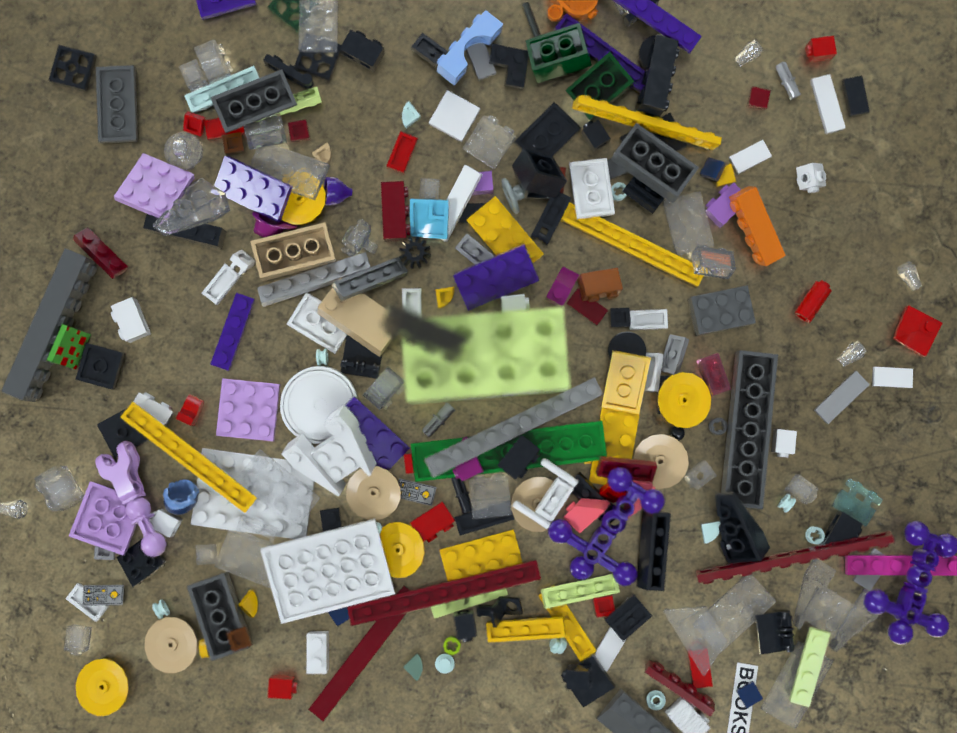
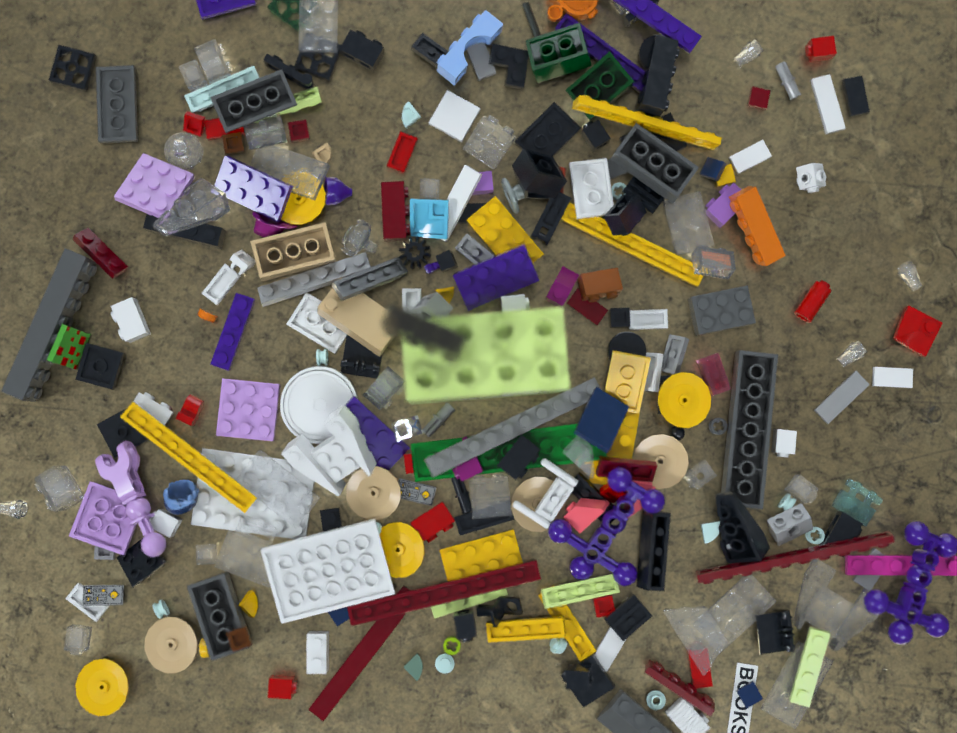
(206, 315): none -> orange tile
(407, 428): none -> clear brick
(432, 306): none -> light grey brick
(445, 262): none -> black piece
(581, 454): none -> clear slope
(601, 420): none -> dark blue tile
(625, 214): none -> black brick
(790, 524): none -> light grey brick

